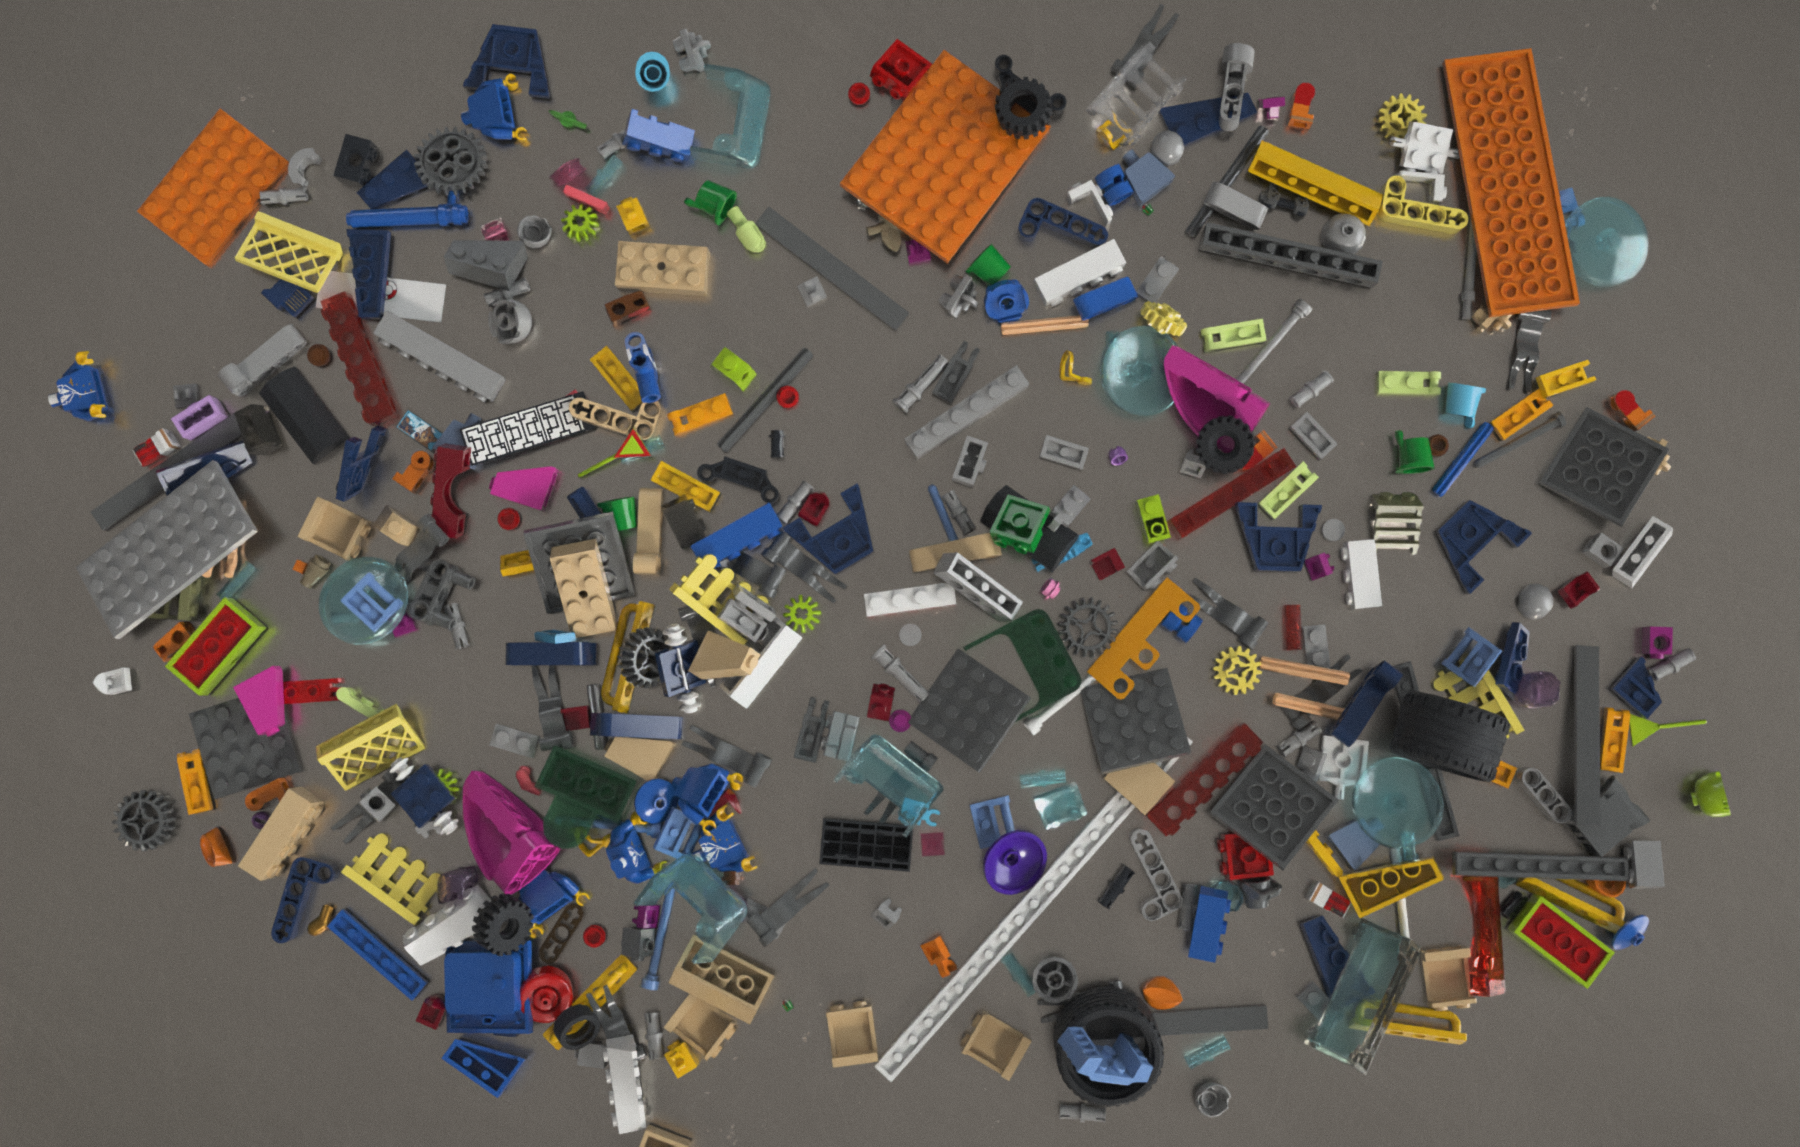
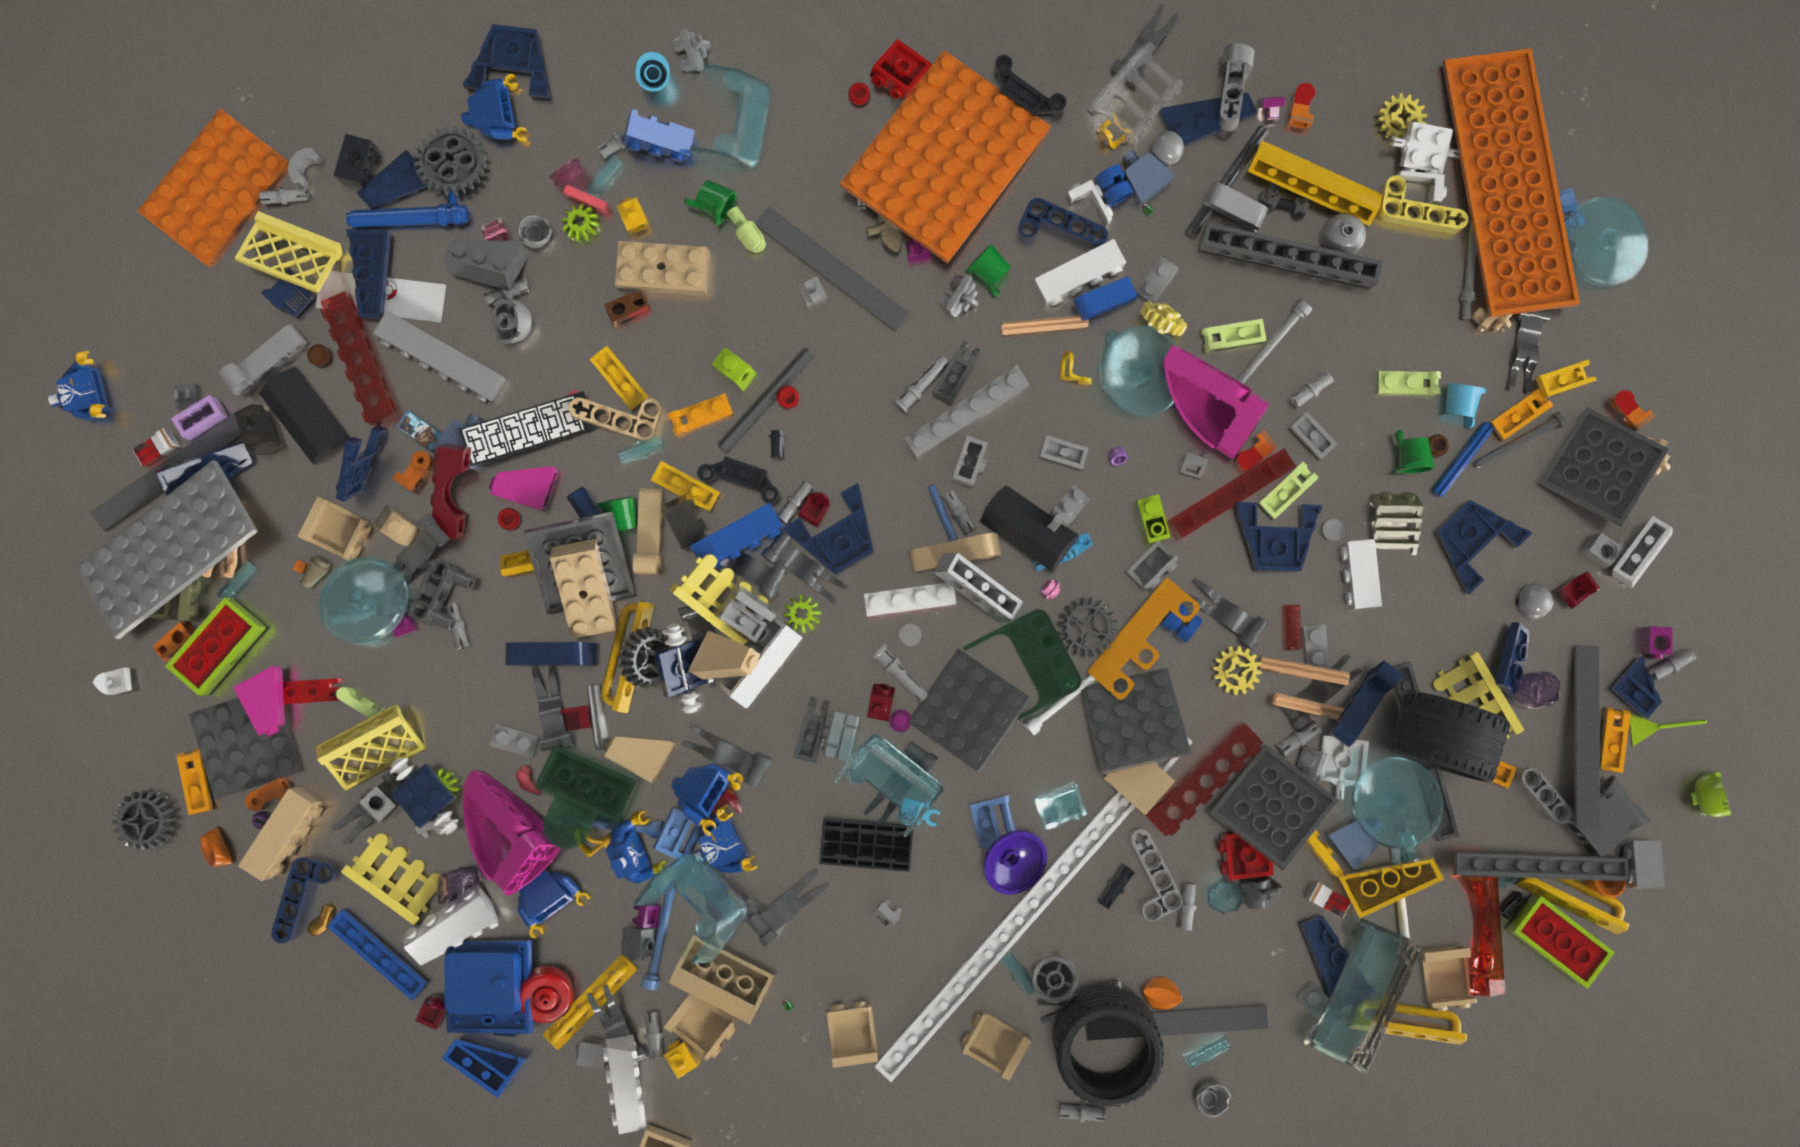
(366, 608): medium blue plate -> none
(493, 916): black tyre -> none
(555, 636): dark azure tile -> none
(558, 950): dark brown beam -> none
(568, 119): bright green piece -> none
(568, 1019): black tyre -> none
(594, 936): red plate -> none
(631, 447): lime piece -> none
(636, 726): beam -> none
(644, 367): blue connector -> none
(649, 794): blue dish -> none
(732, 877): reddish brown plate -> none
(932, 844): clear pink tile -> none
(937, 954): orange plate -> none
(1006, 289): blue plate -> none
(1018, 91): black tyre -> none
(1019, 524): green plate -> none
(1043, 778): clear light blue pin -> none
(1107, 564): dark red panel -> none
(1115, 1065): medium blue plate -> none
(1209, 924): blue brick -> none
(1213, 456): black tyre -> none
(1319, 566): magenta tile -> none
(1477, 661): medium blue plate -> none
(1631, 933): blue dish -> none

